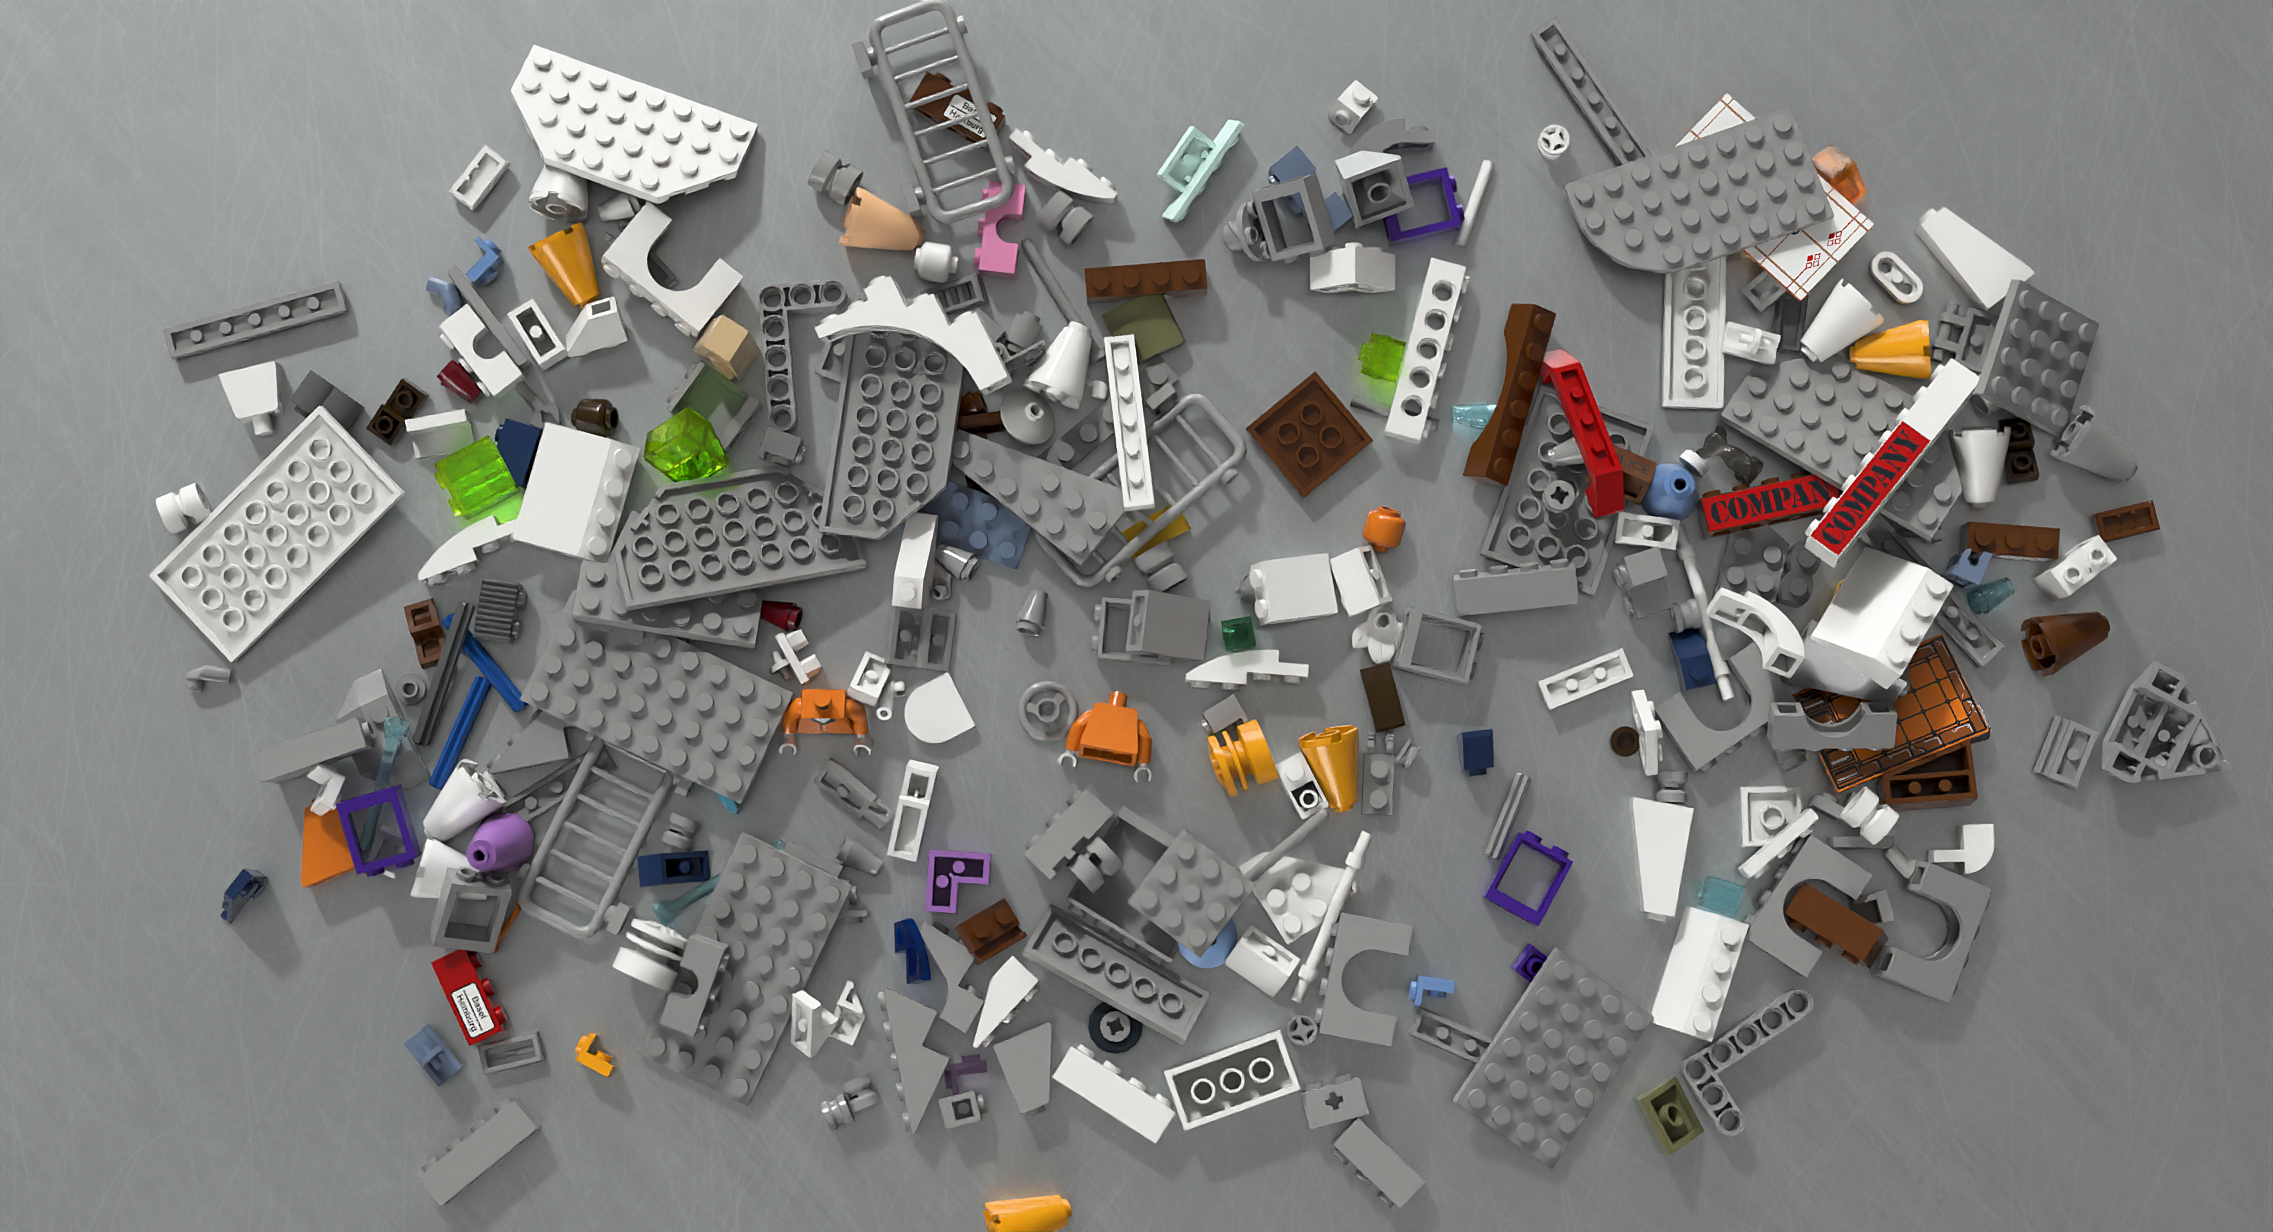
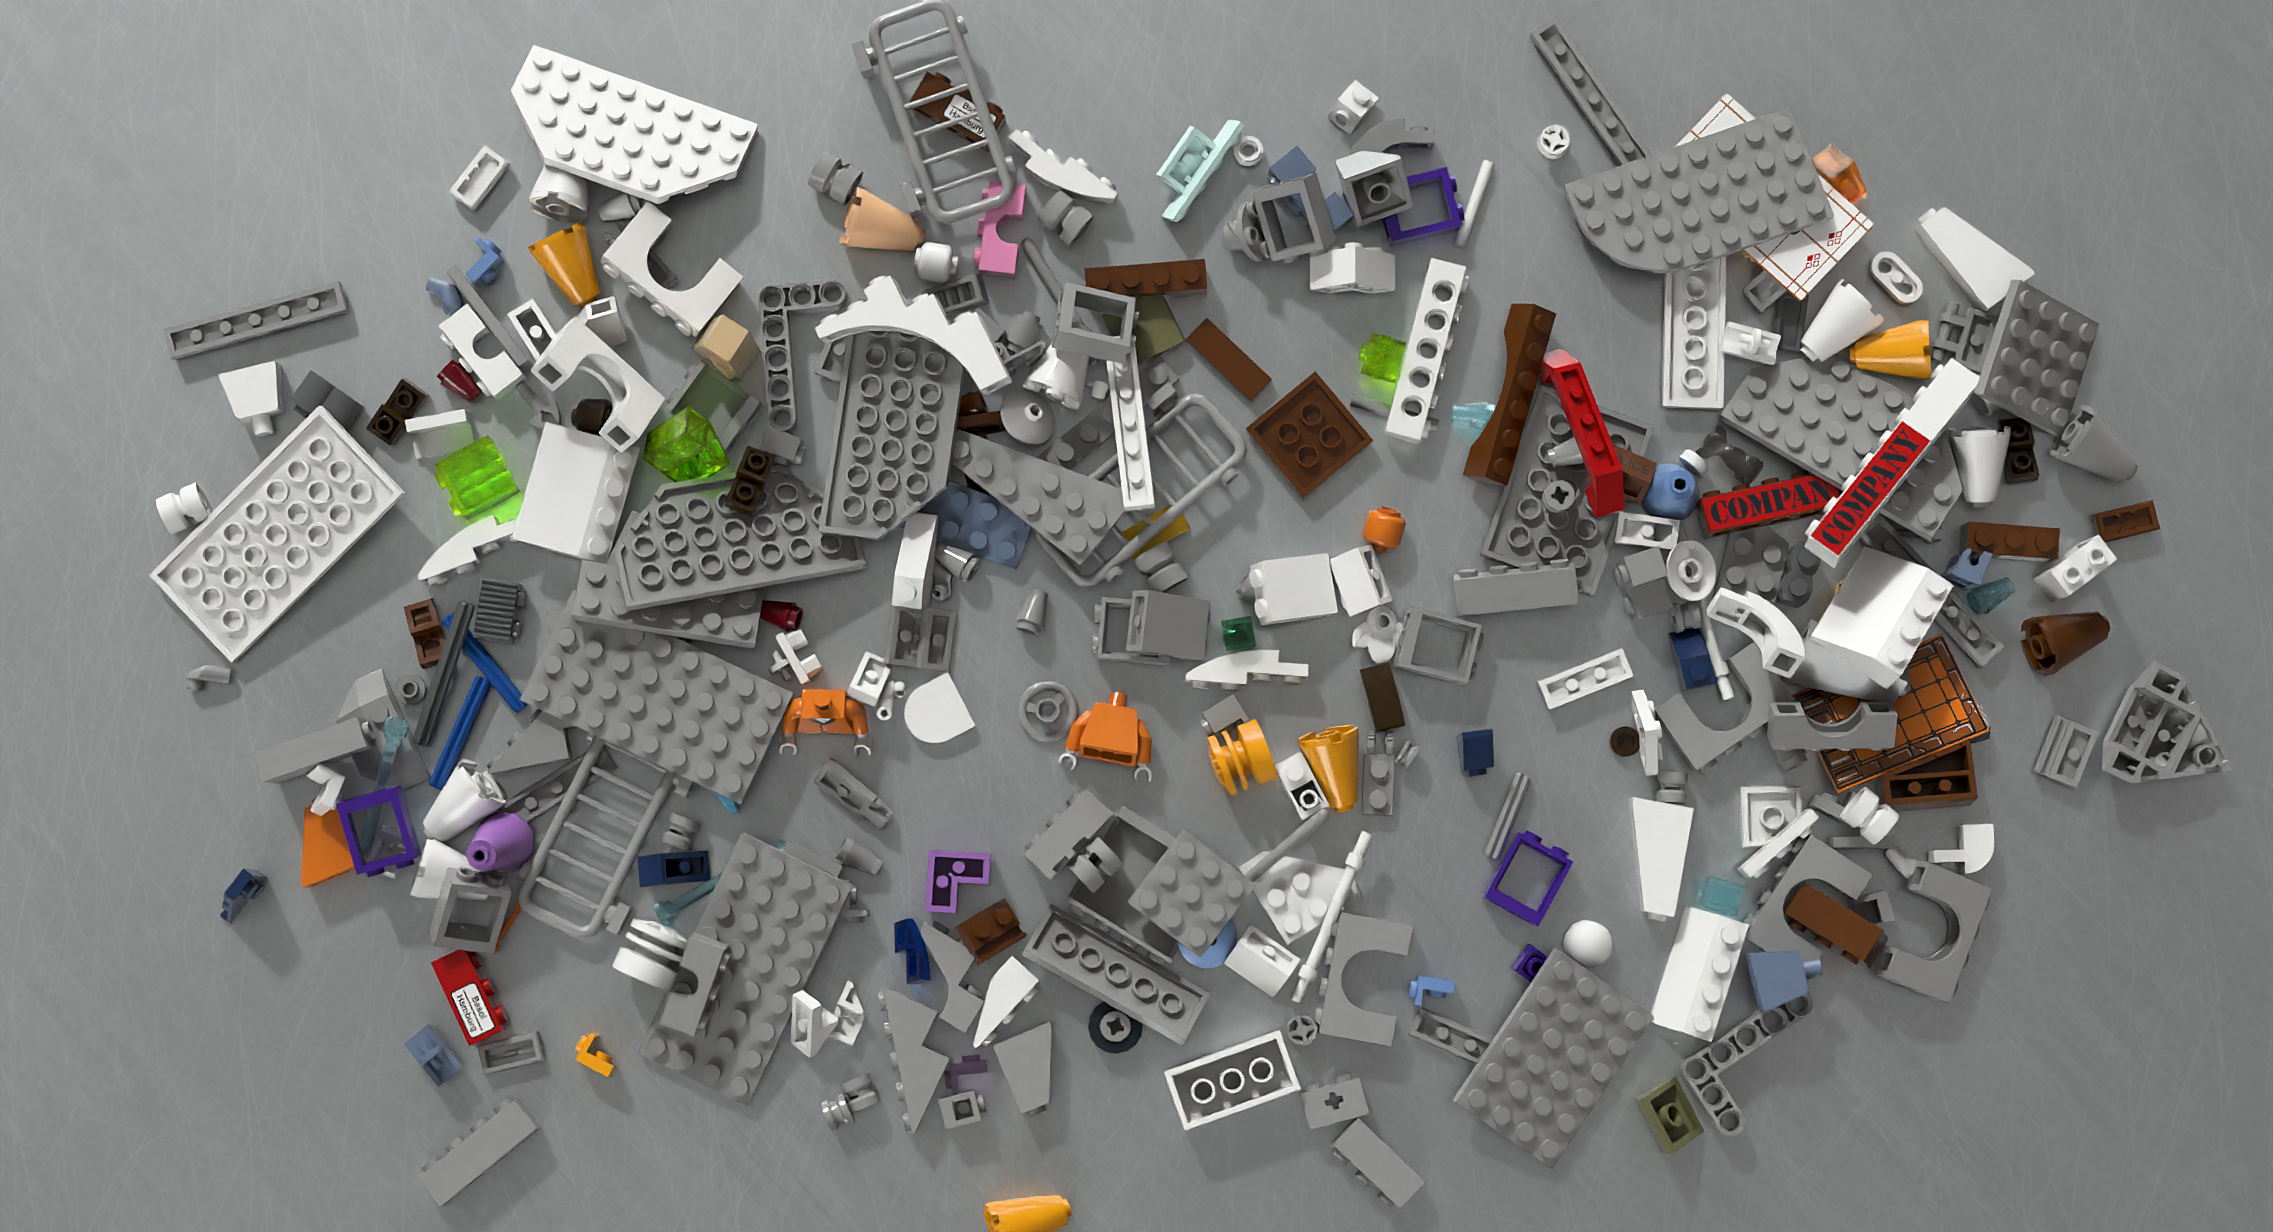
(518, 448): dark blue slope -> none
(631, 395): none -> white arch
(750, 481): none -> dark brown slope
(912, 810): white slope -> none
(1088, 342): none -> light grey window
(1113, 1093): white brick -> none
(1228, 359): none -> reddish brown tile
(1255, 144): none -> white plate
(1588, 943): none -> white hair
(1691, 570): none -> white dish
(1780, 976): none -> sand blue torso

